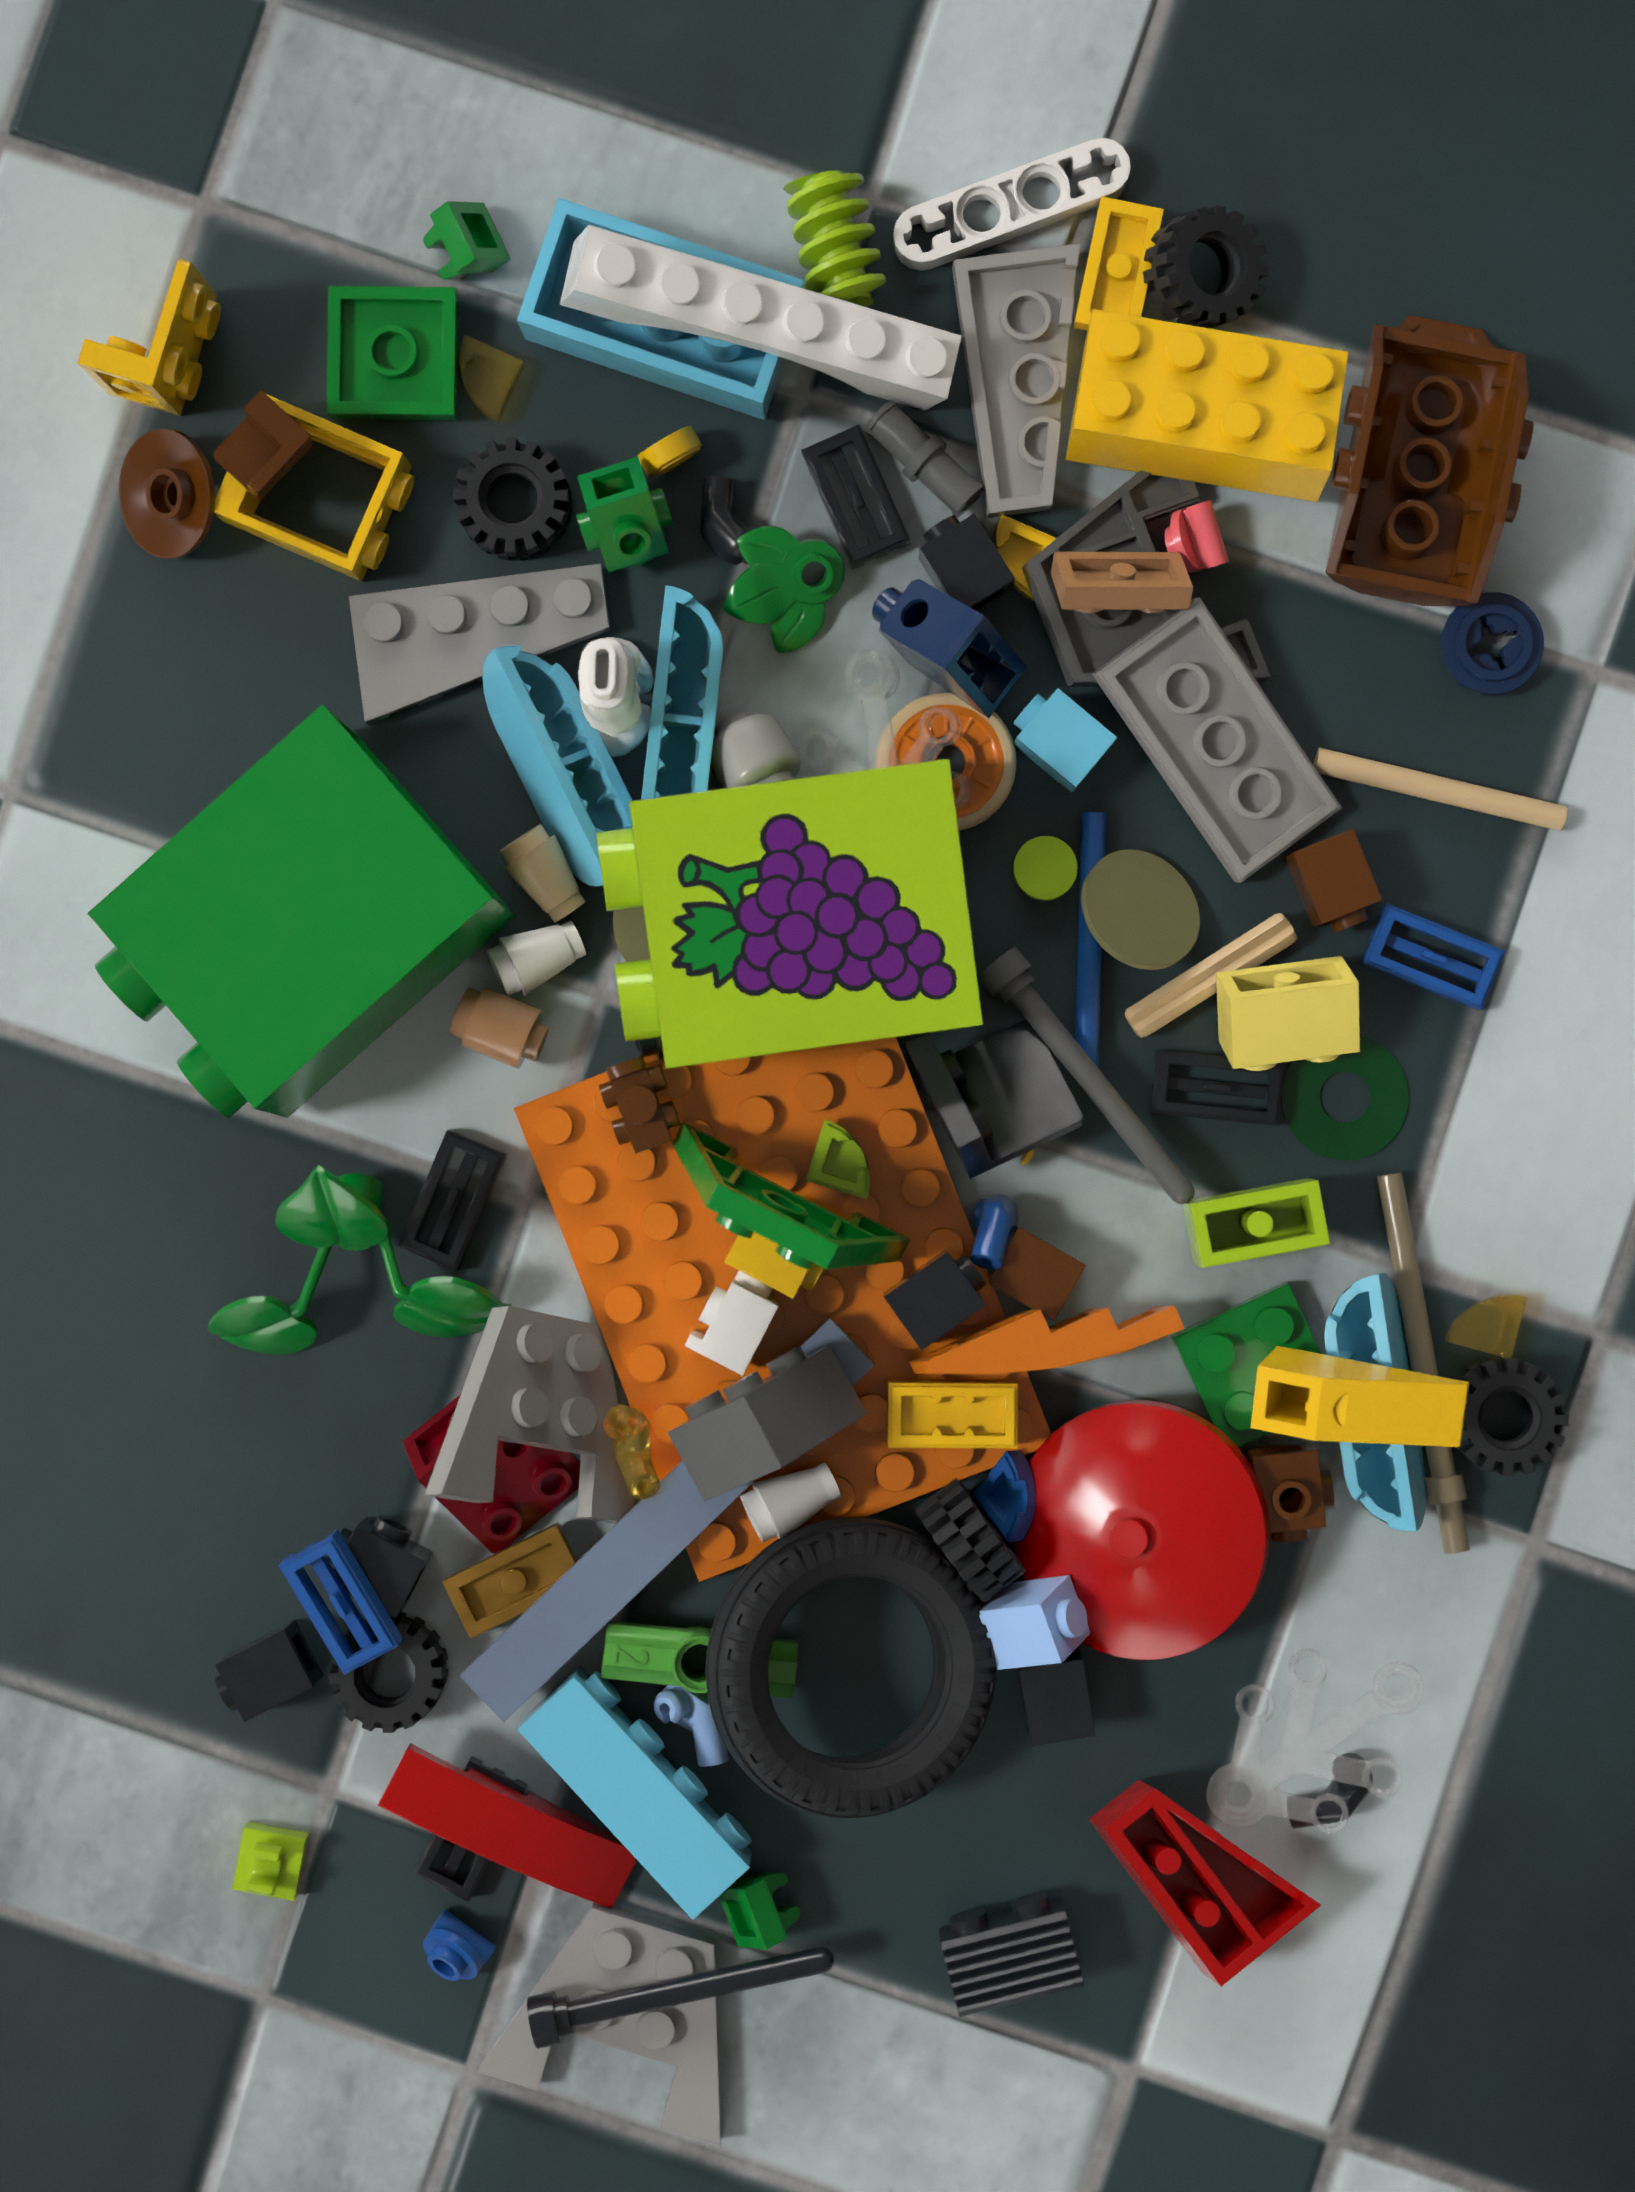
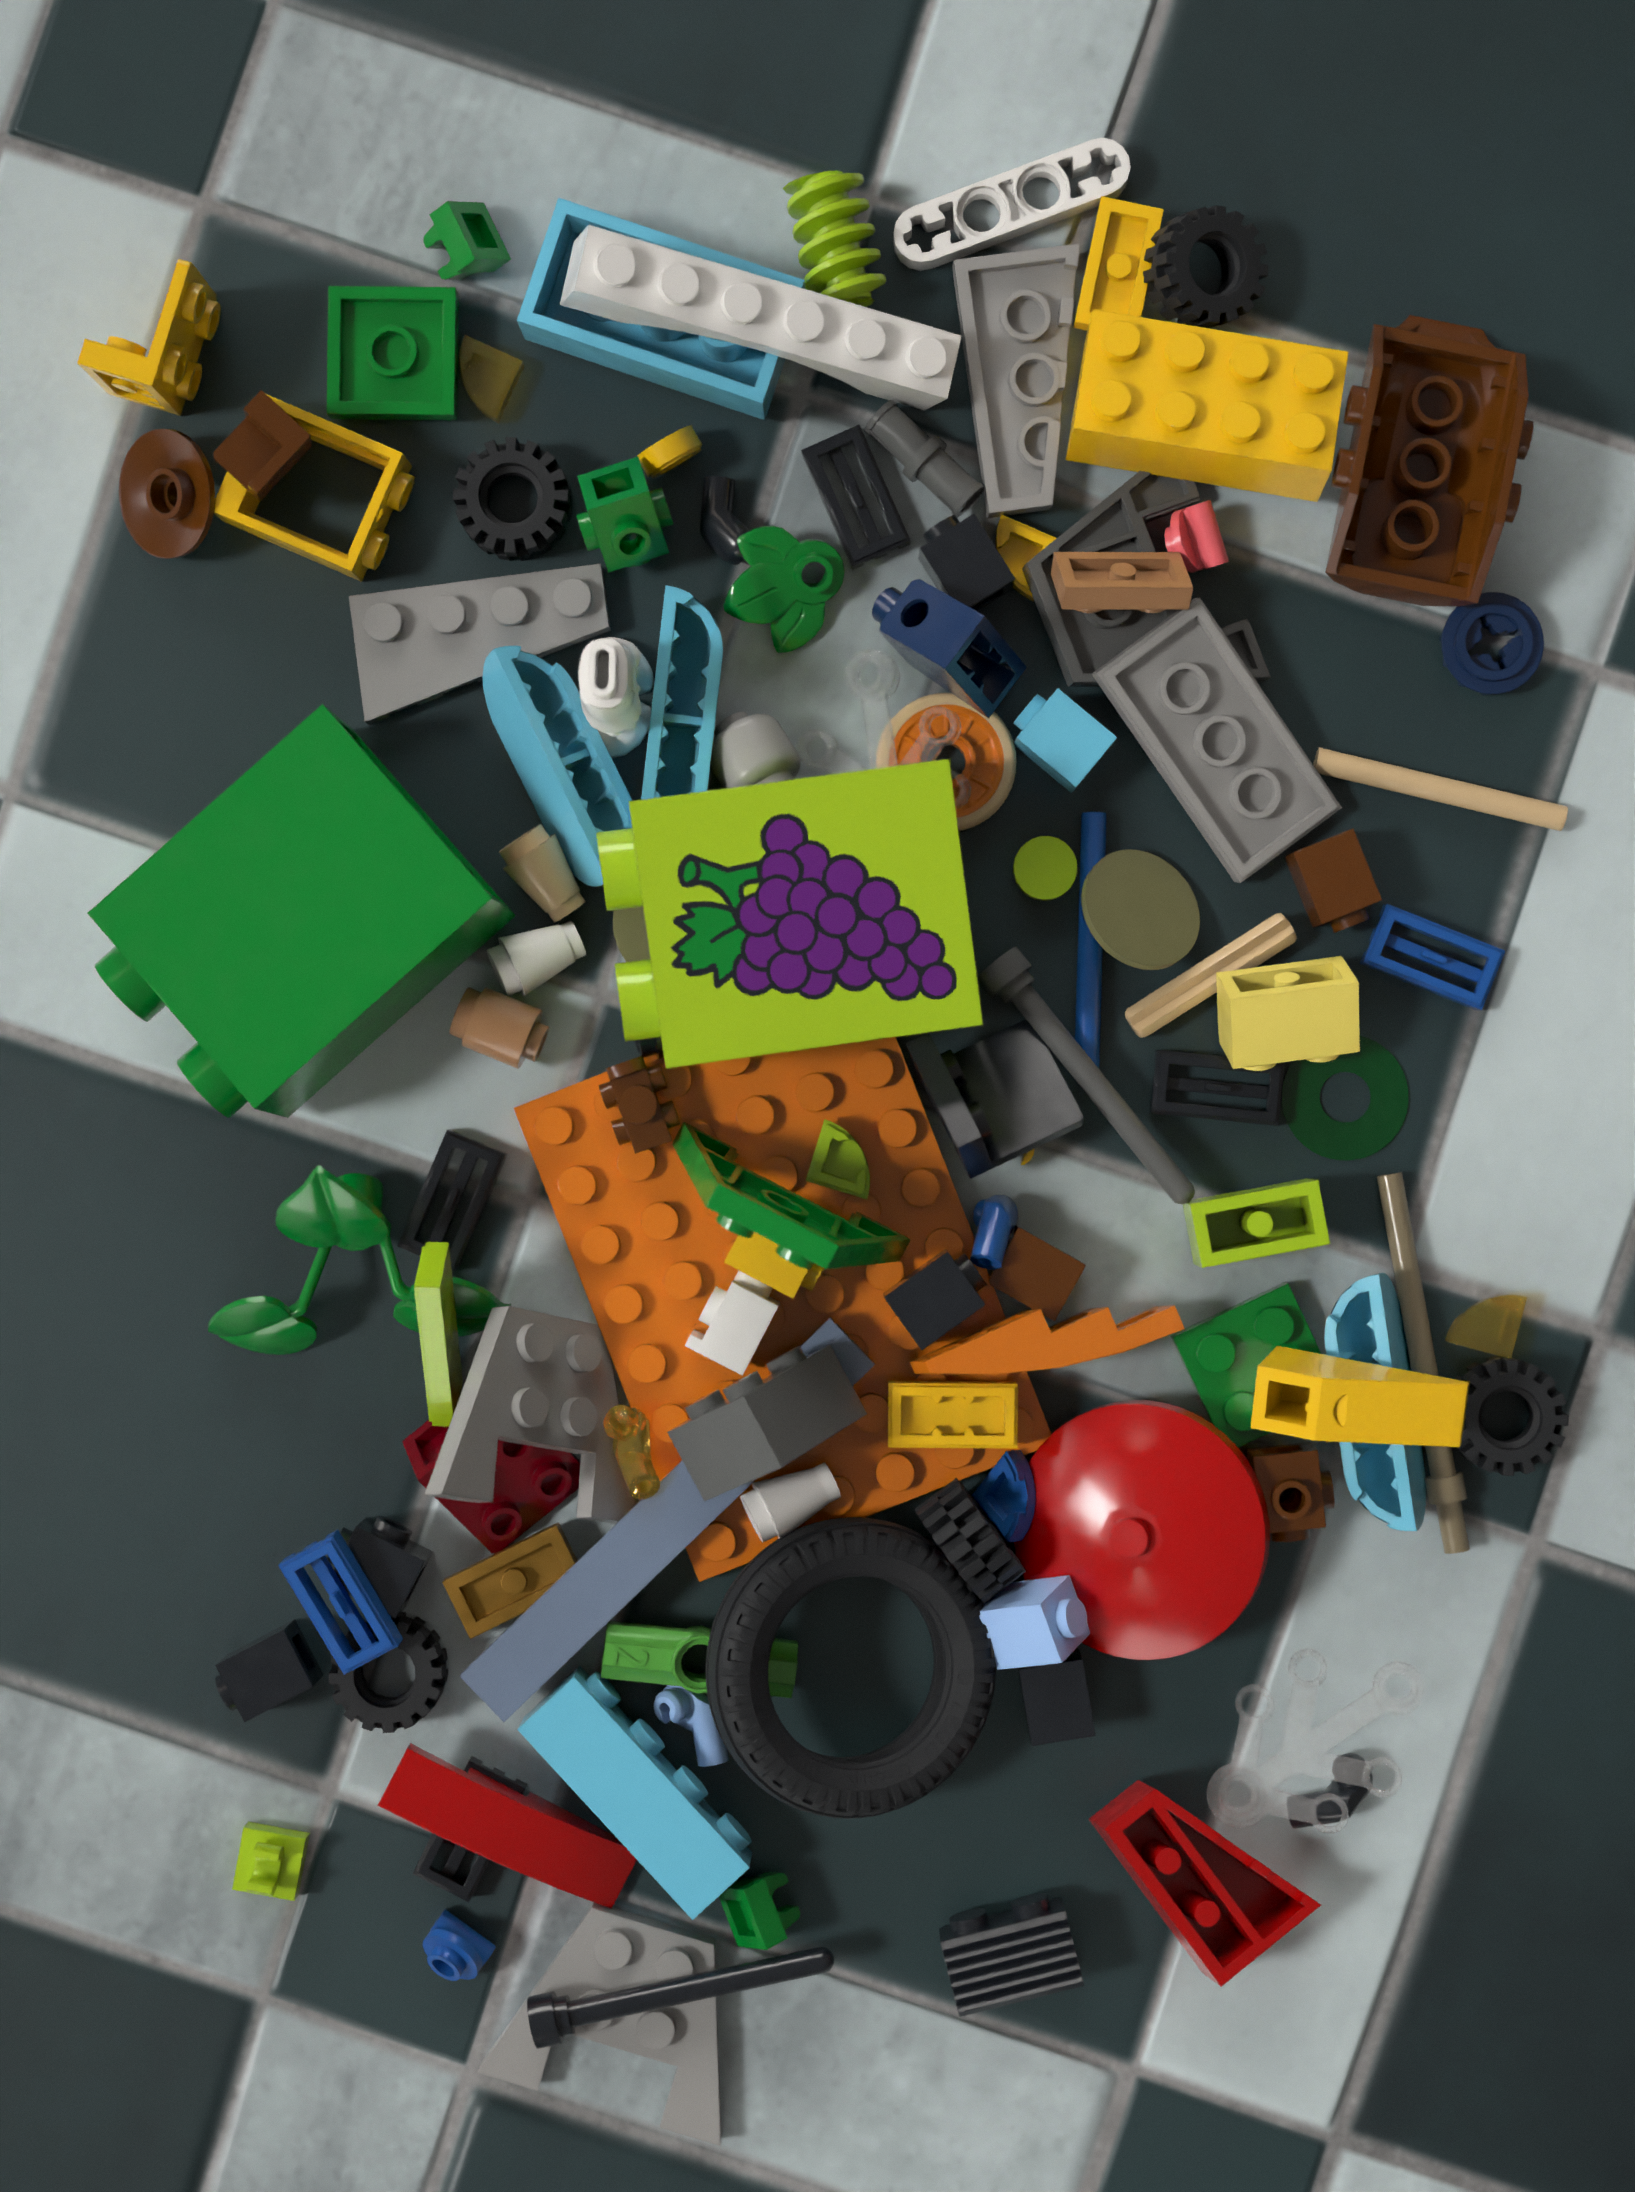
(438, 1332): none -> lime tile

